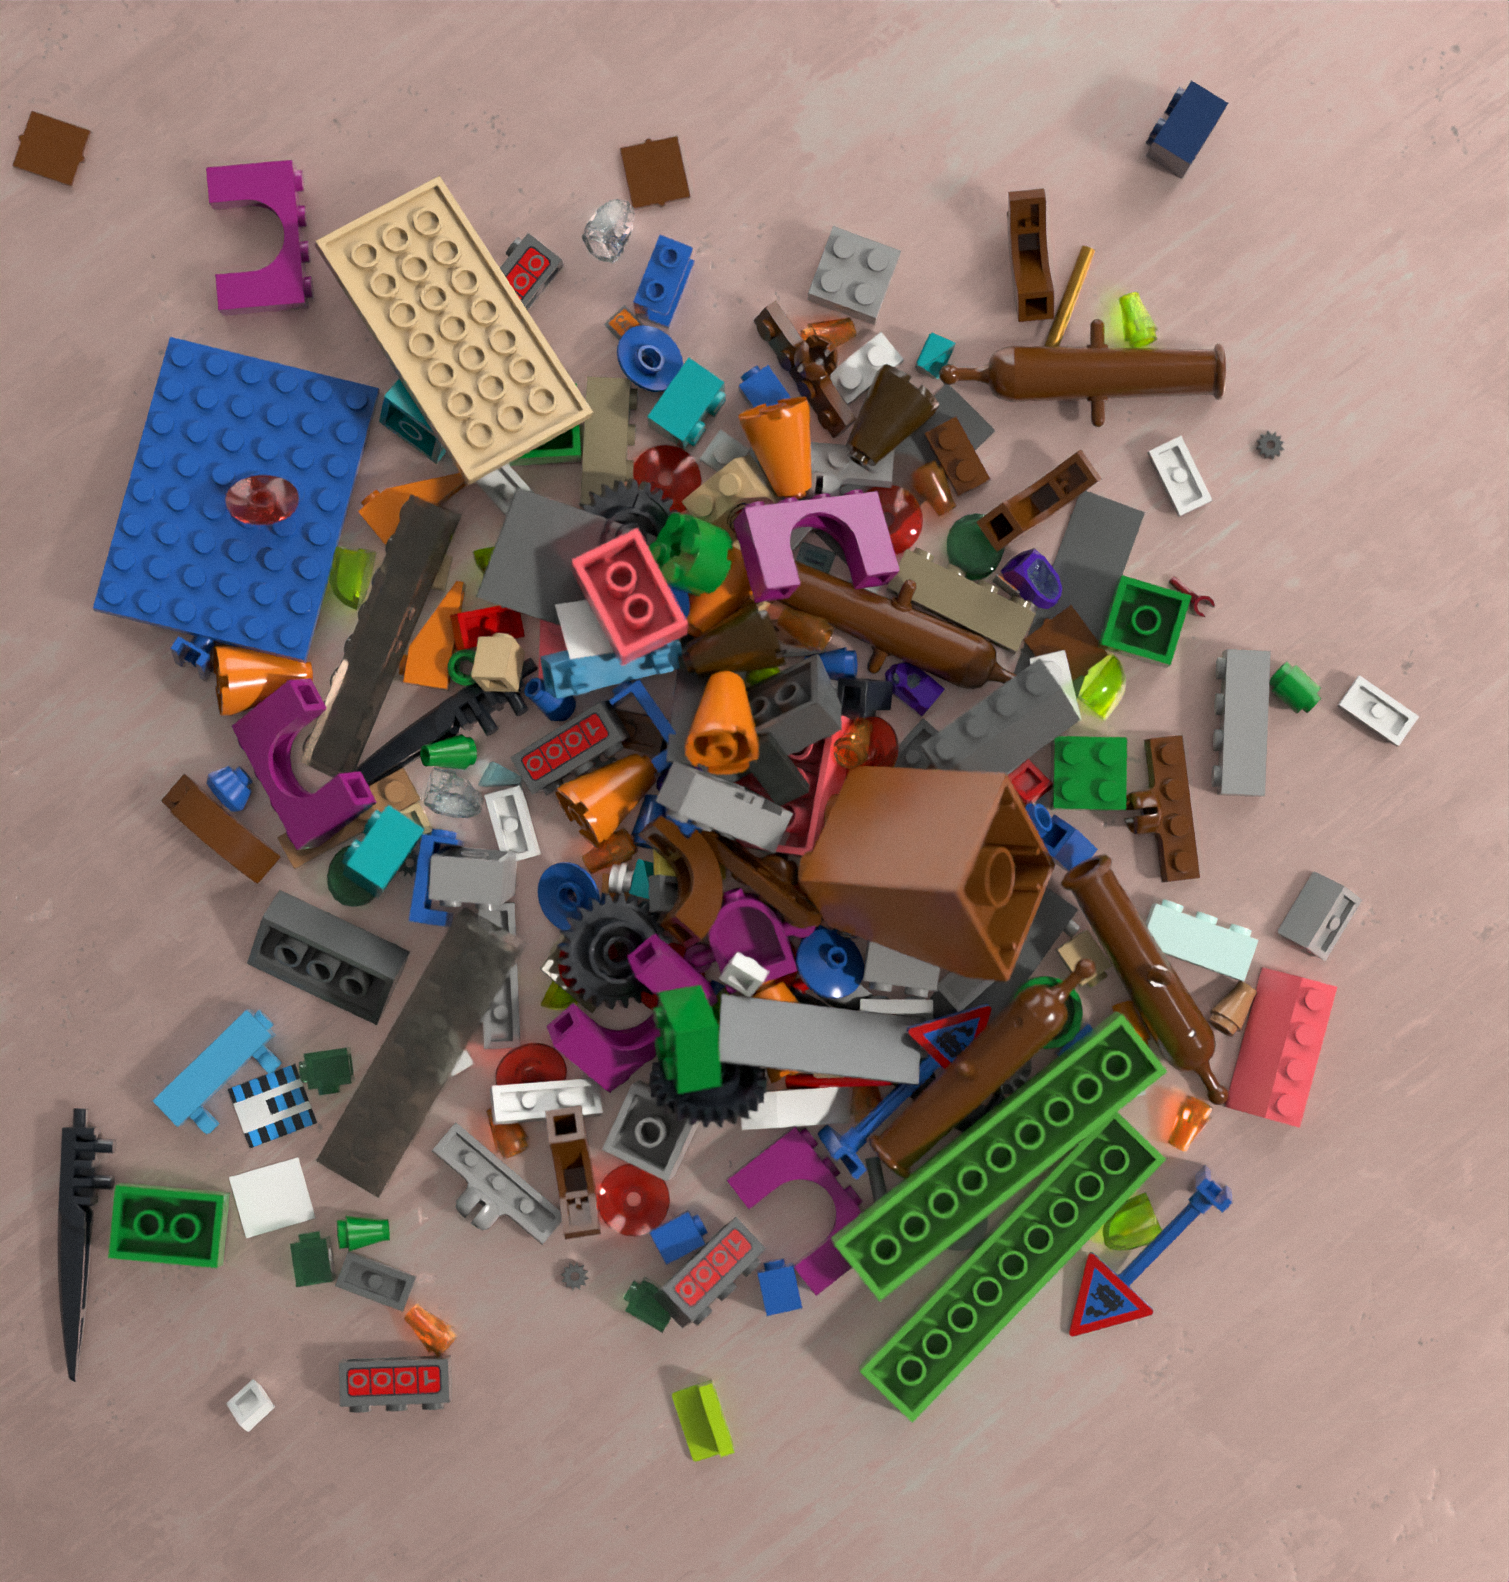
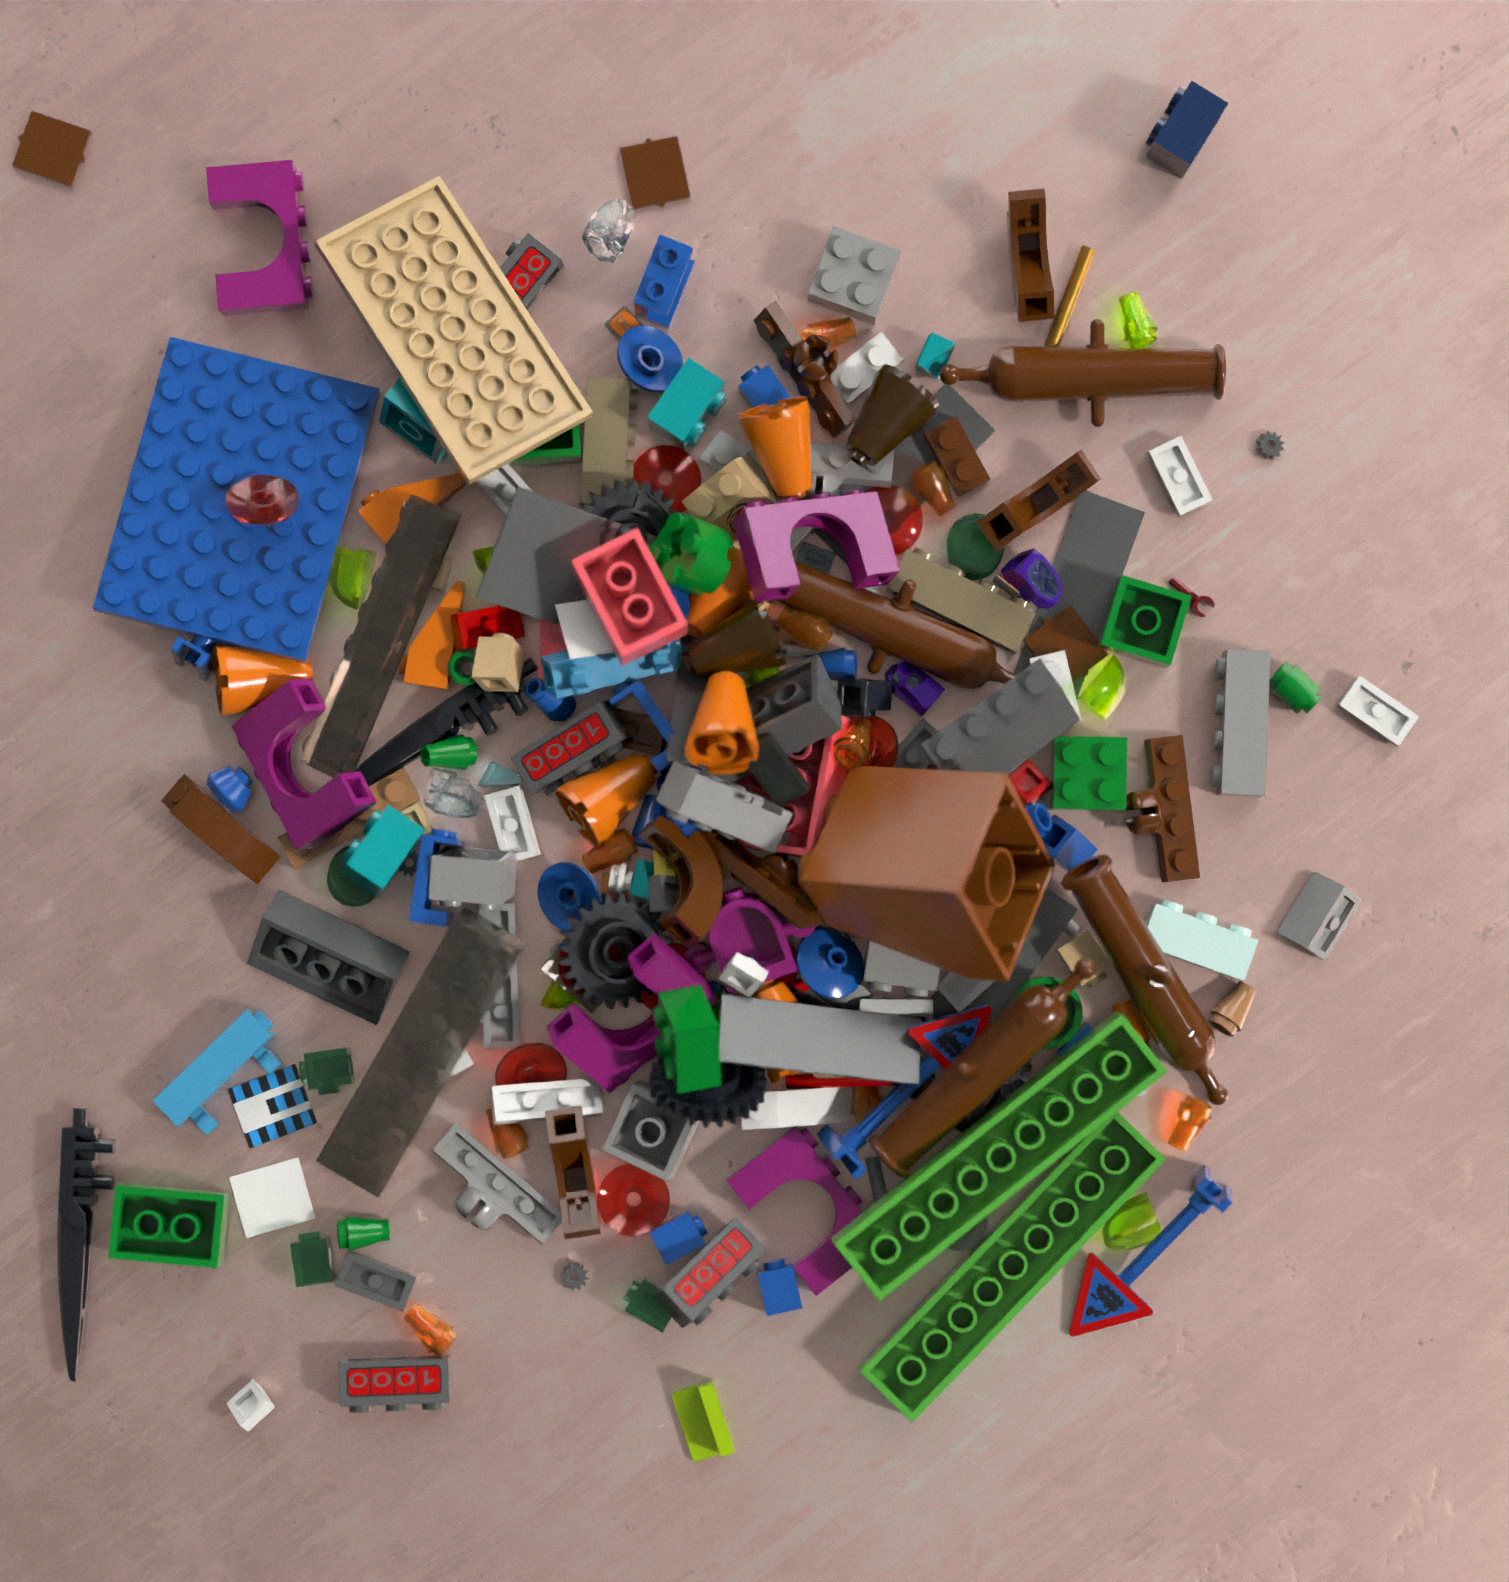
(1280, 1047): coral slope -> none

